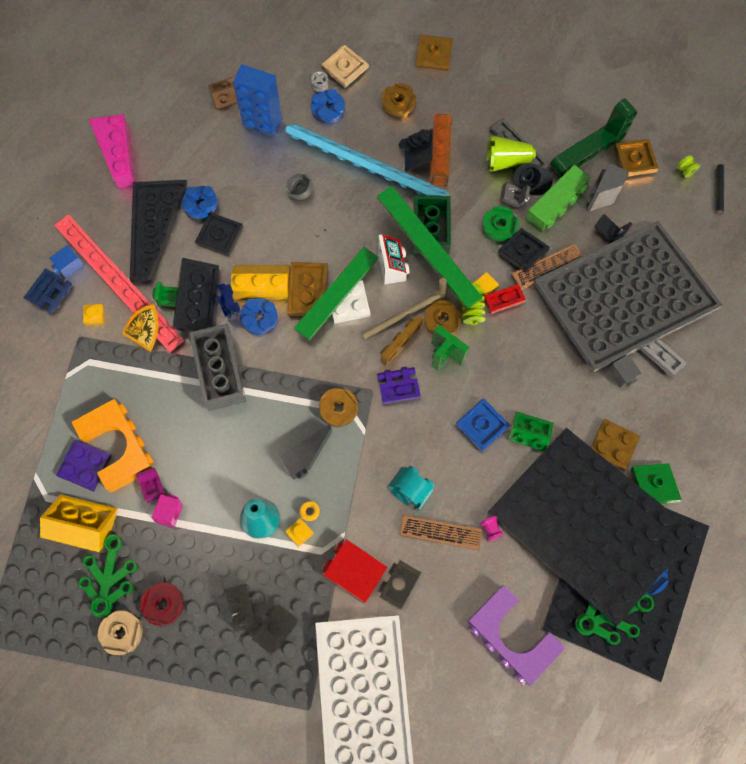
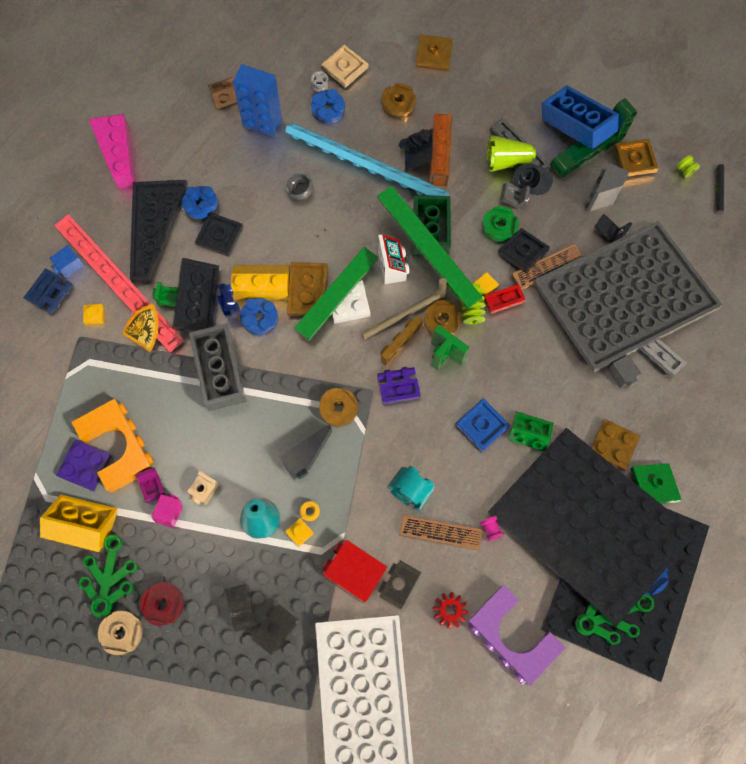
(210, 487): none -> tan brick
(452, 617): none -> red gear
(557, 198): bright green brick -> none
(580, 117): none -> blue brick

